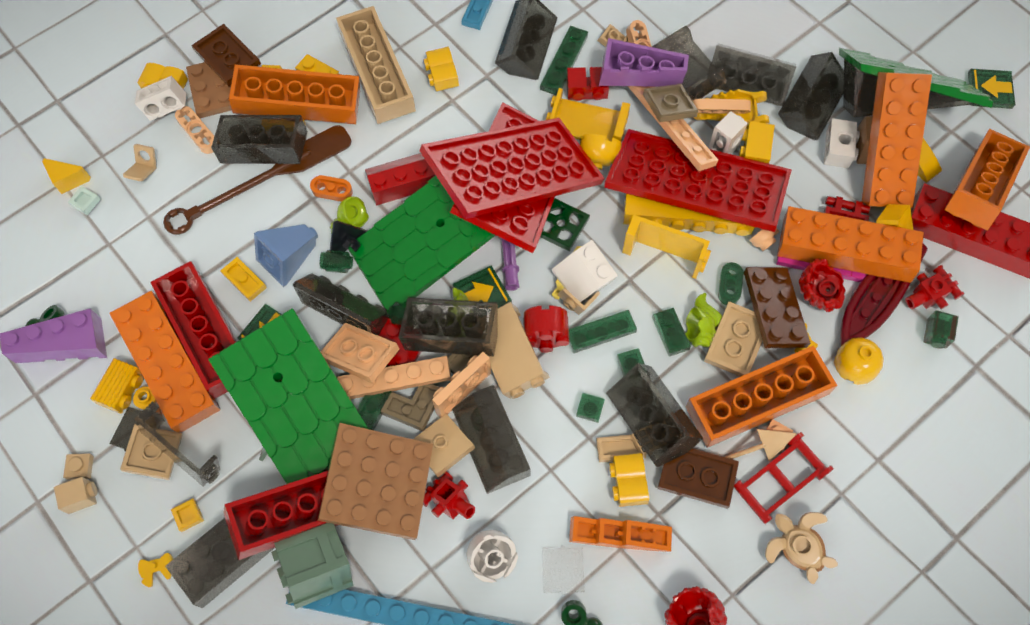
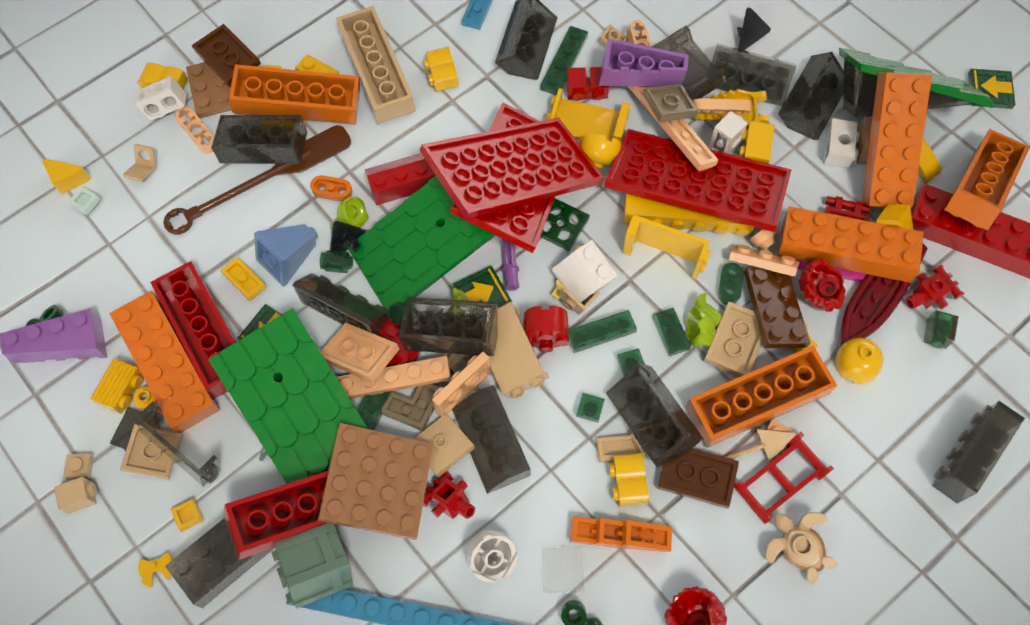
(752, 30): none -> black piece
(764, 259): none -> light nougat plate
(977, 452): none -> clear smoke brick

